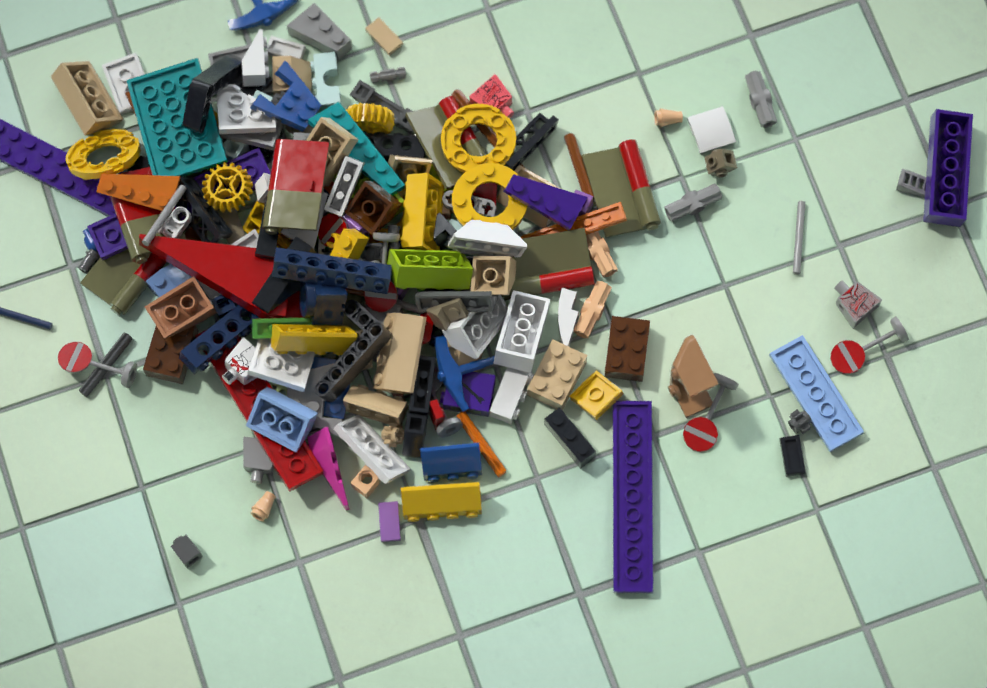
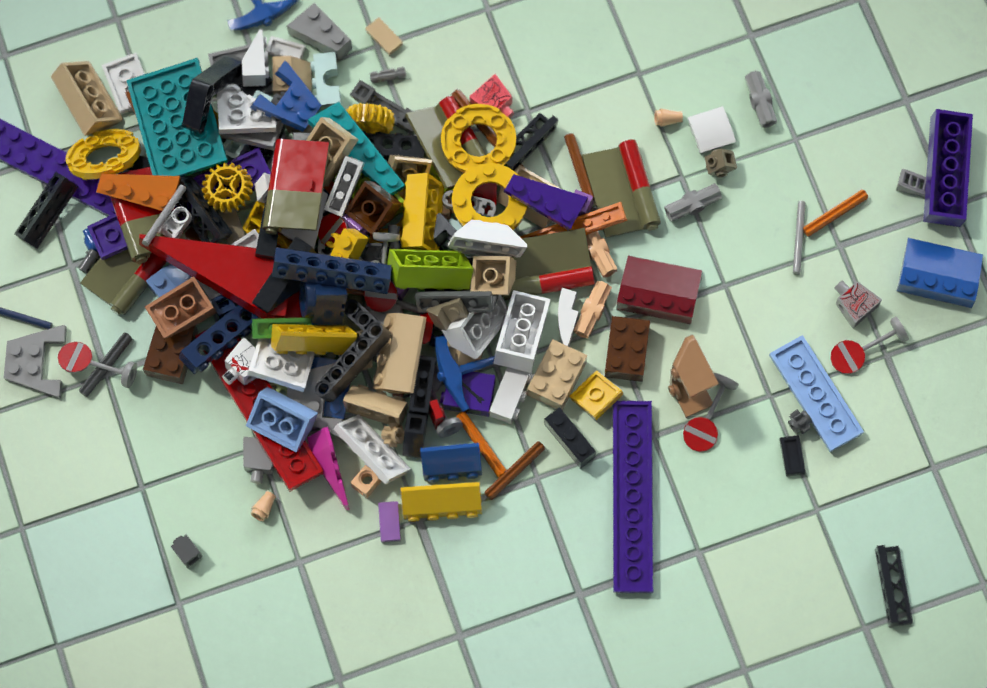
(26, 360): none -> light grey wing
(46, 210): none -> black fence
(514, 470): none -> dark orange axle
(659, 289): none -> dark red slope
(835, 213): none -> orange axle
(889, 586): none -> black fence
(940, 273): none -> blue slope

